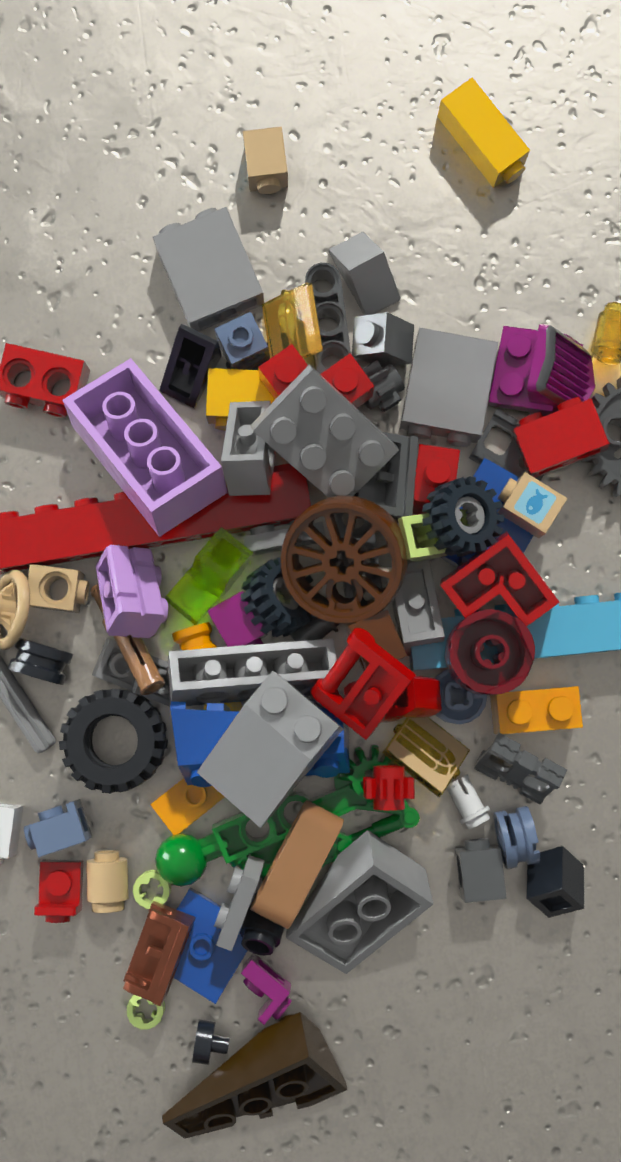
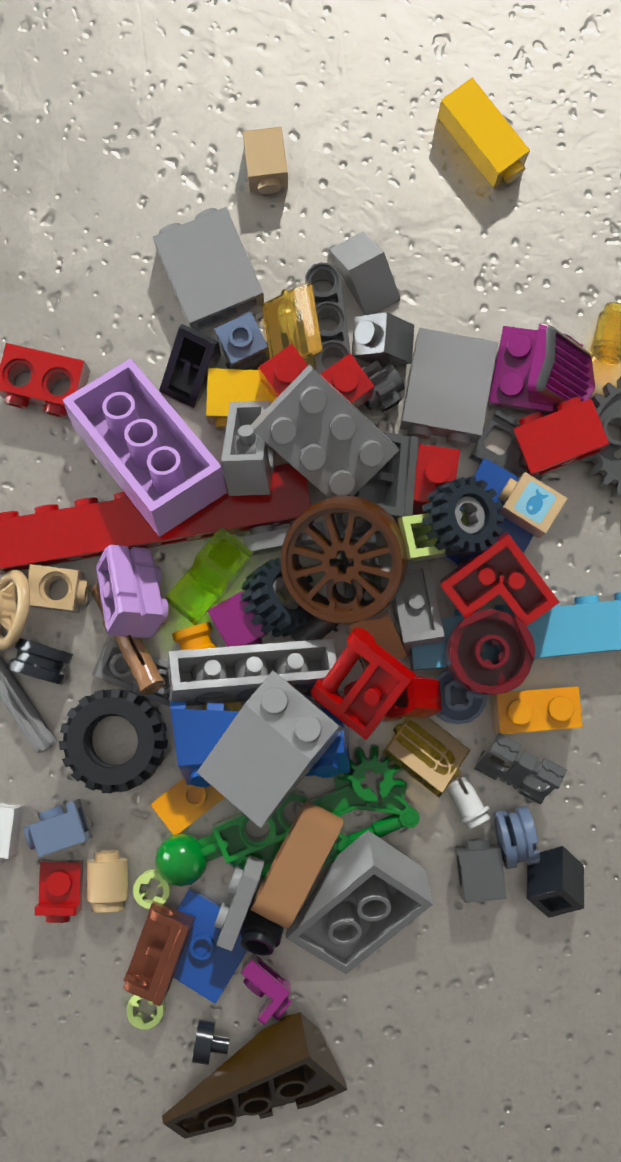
(389, 787): red gear -> none

